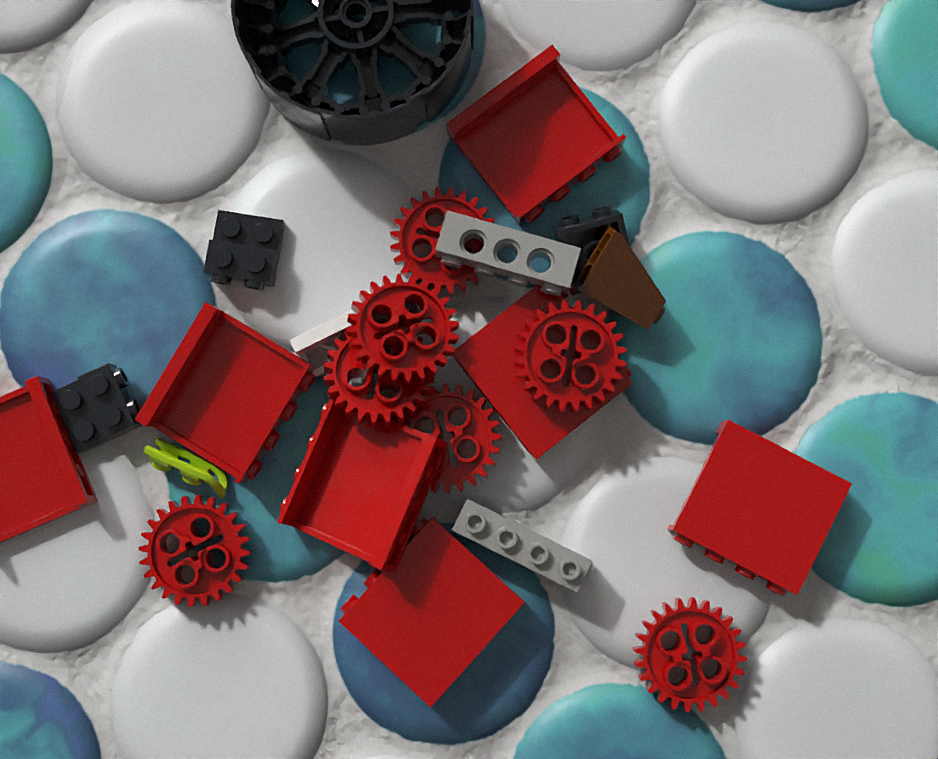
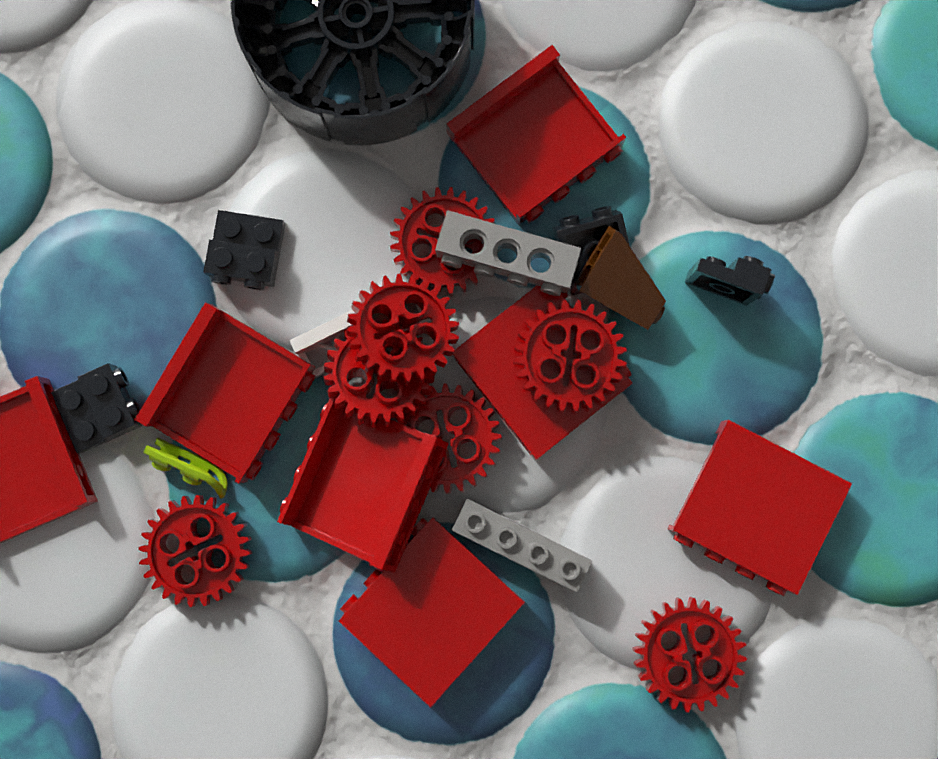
(740, 281): none -> black plate

